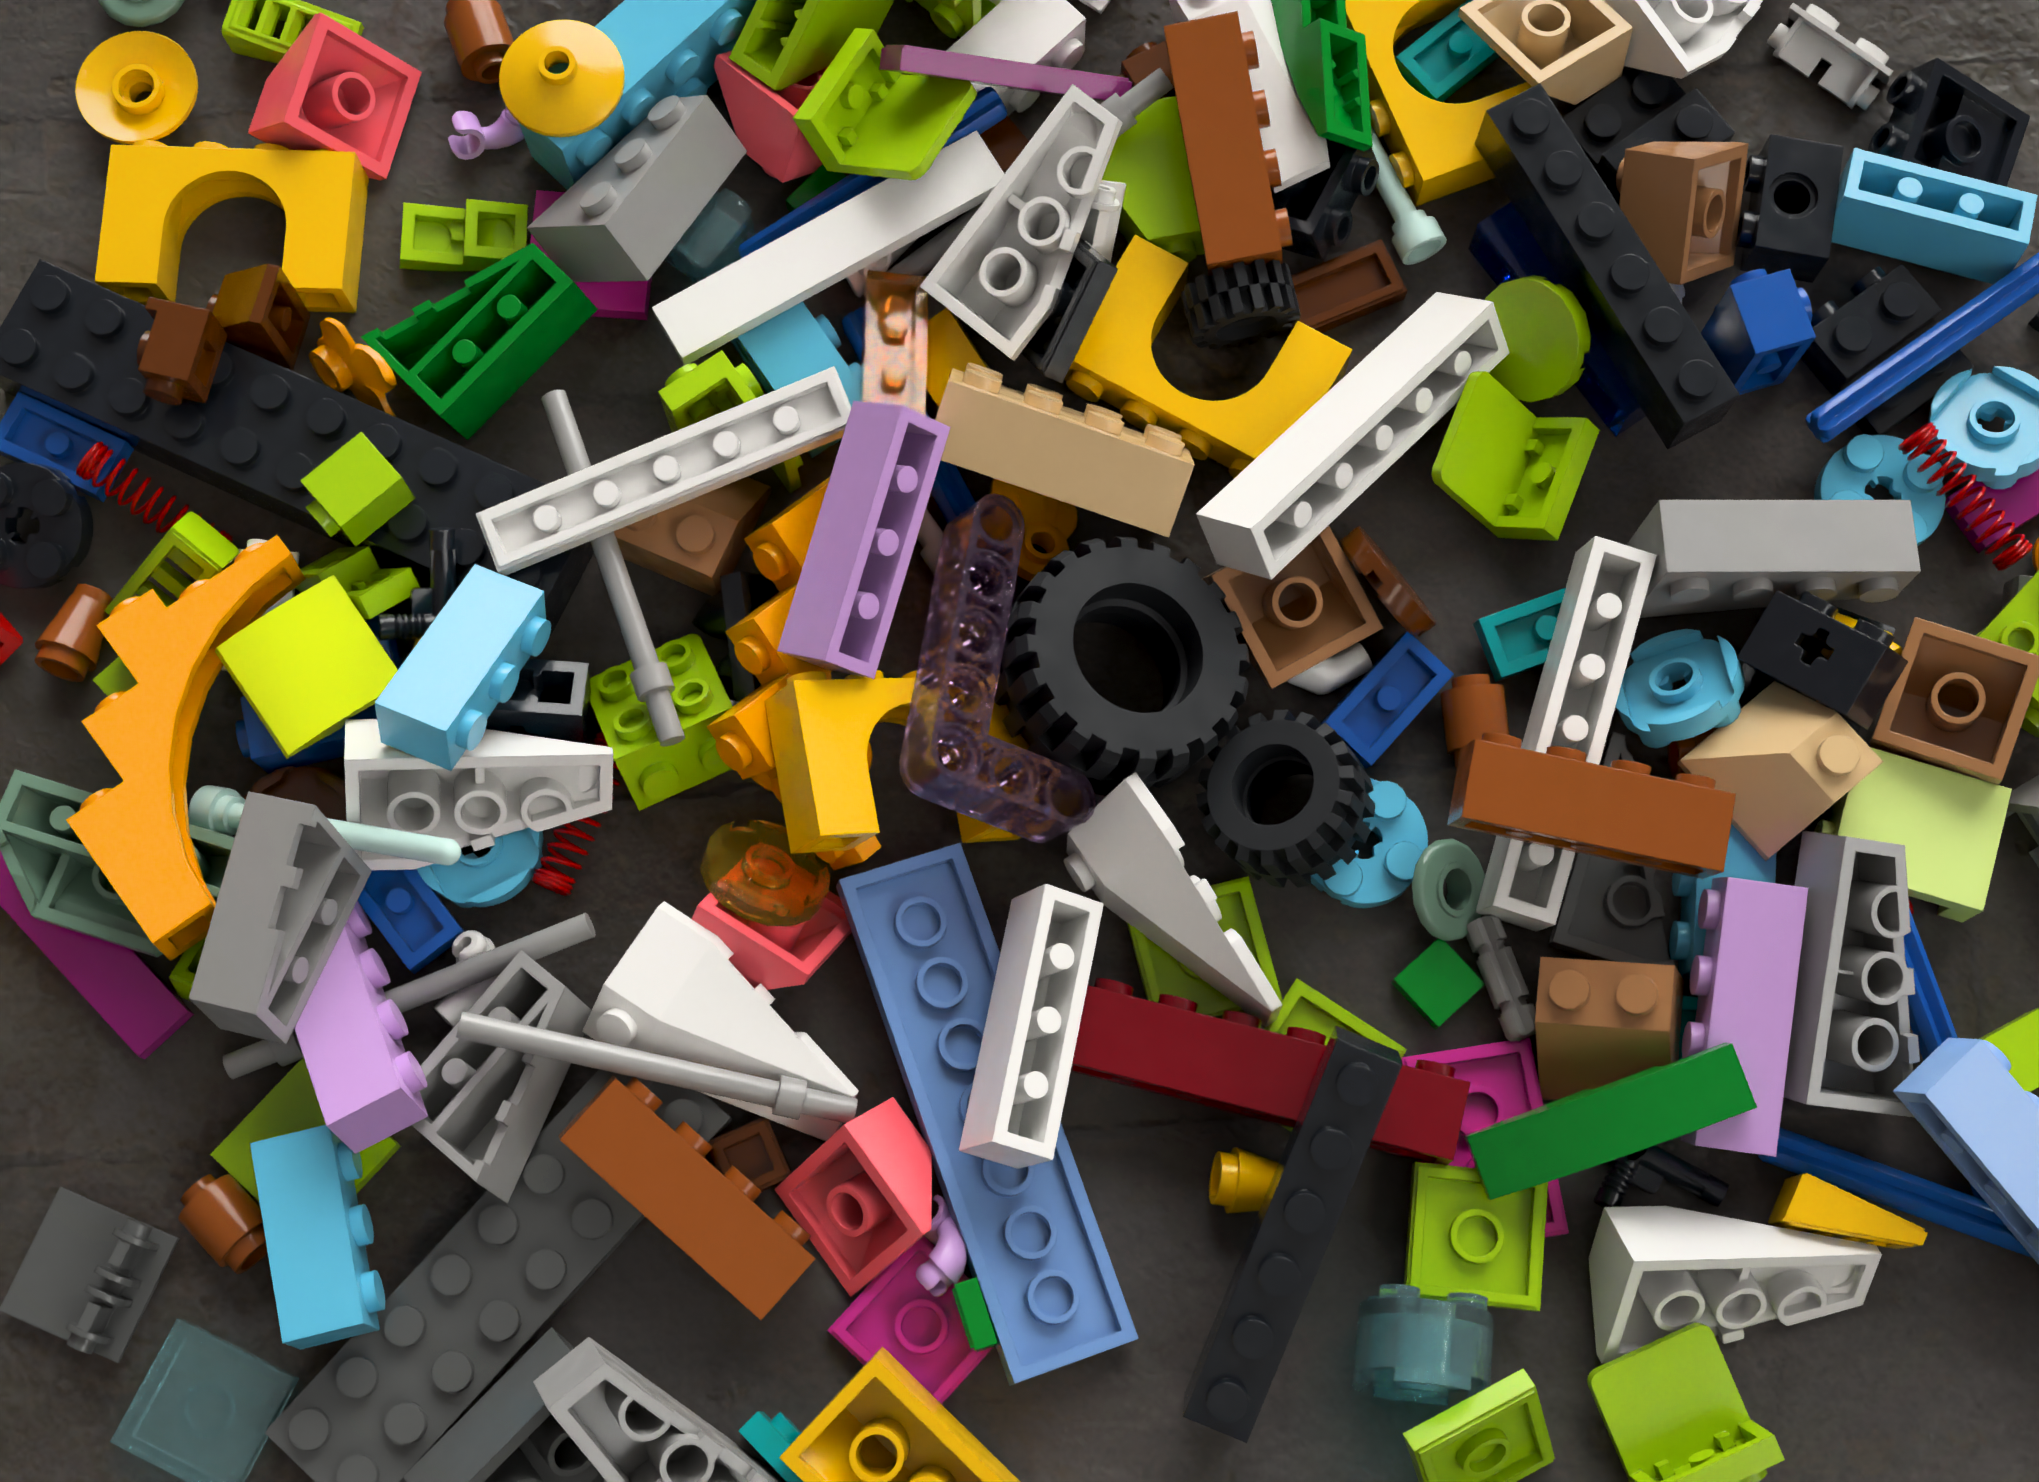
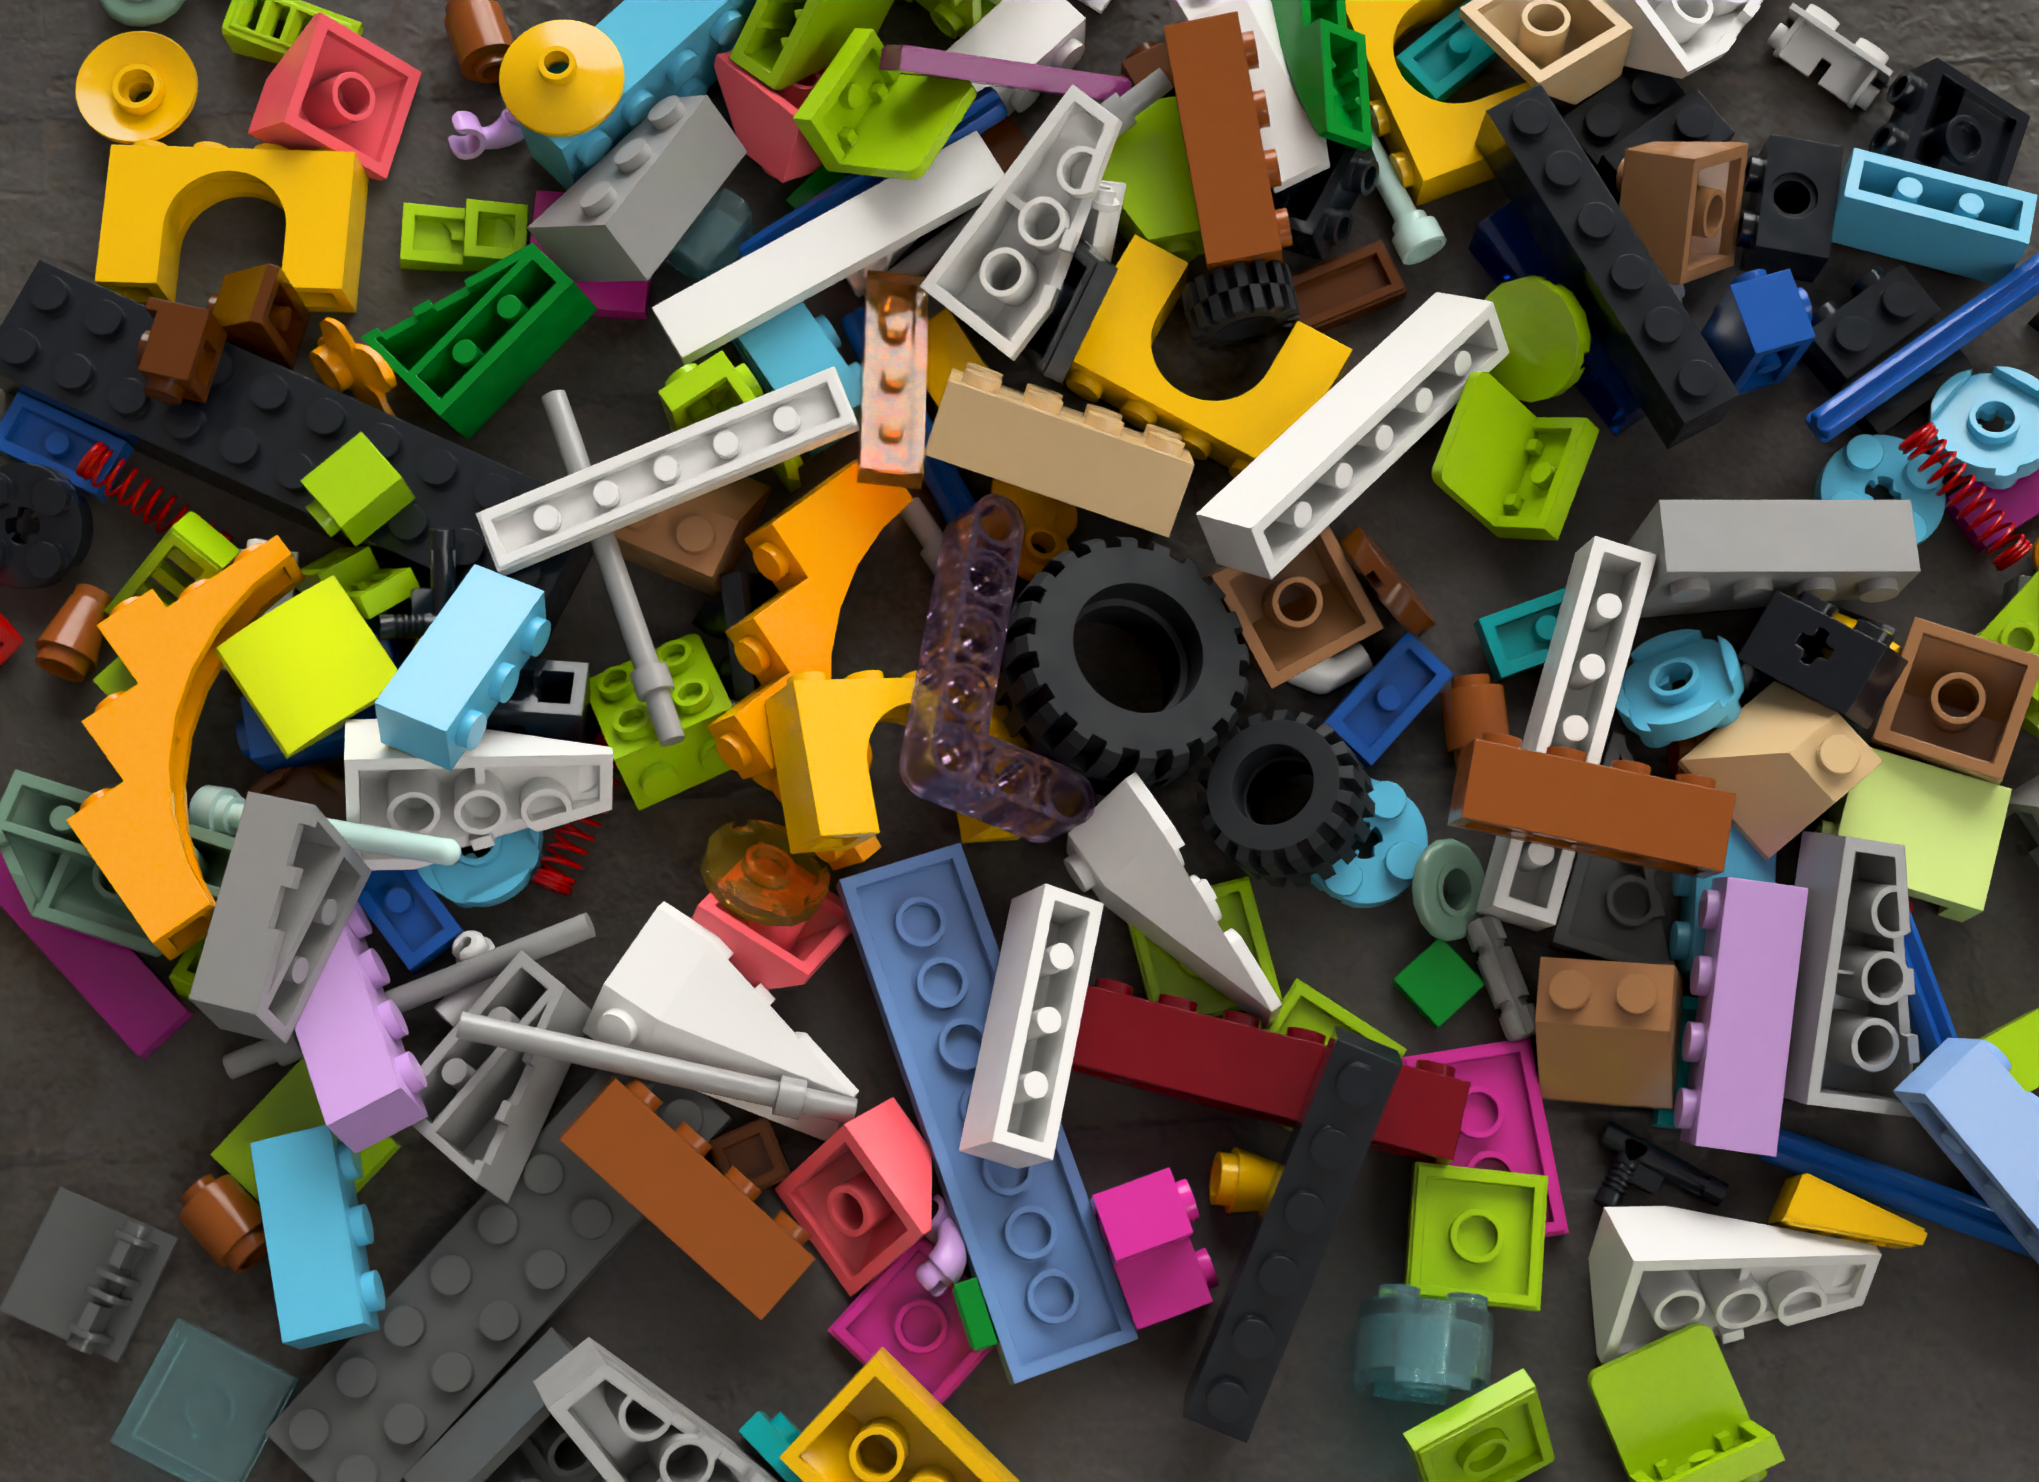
(864, 538): lavender brick -> none
(1151, 1247): none -> dark pink brick
(1610, 1121): green slope -> none

